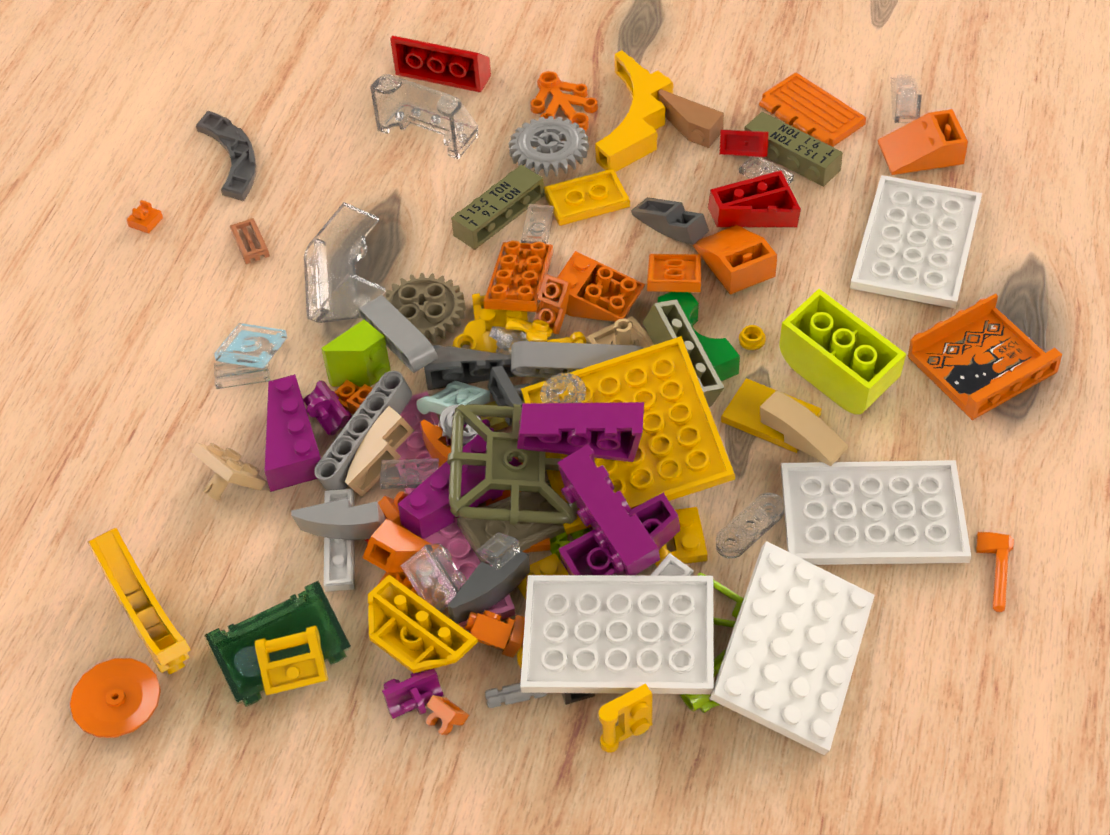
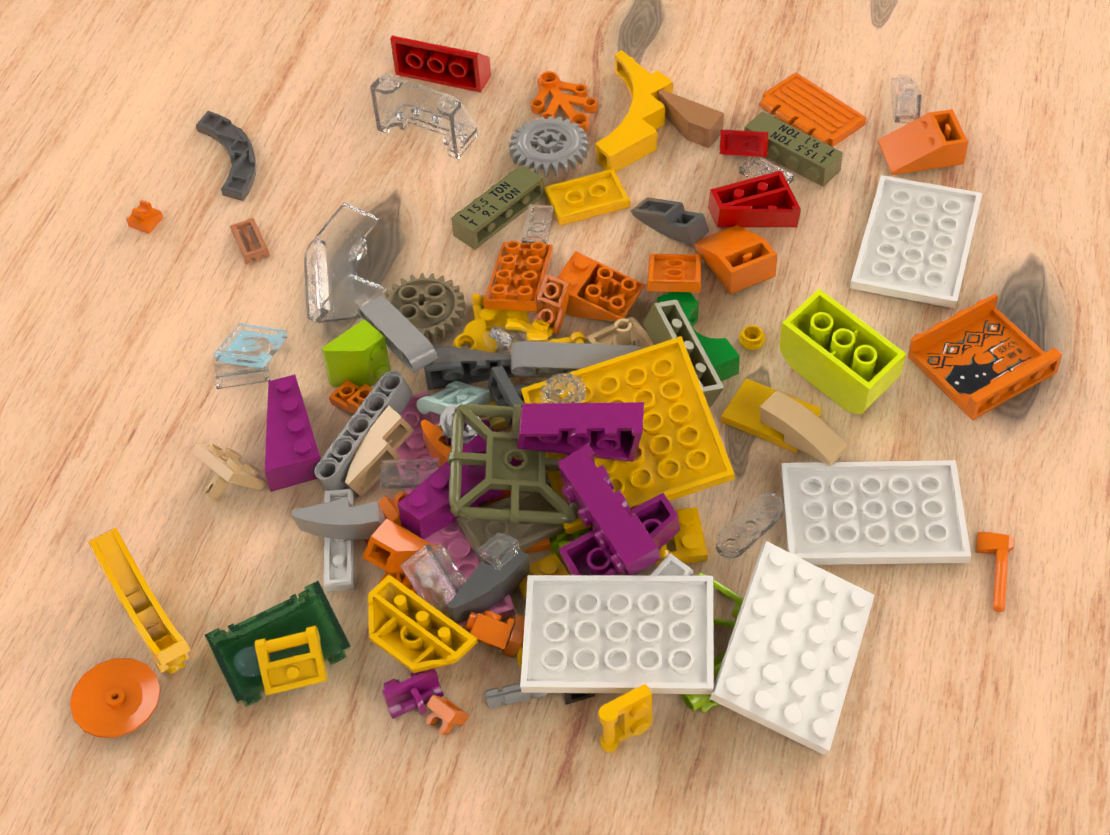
(326, 408): magenta hips -> none

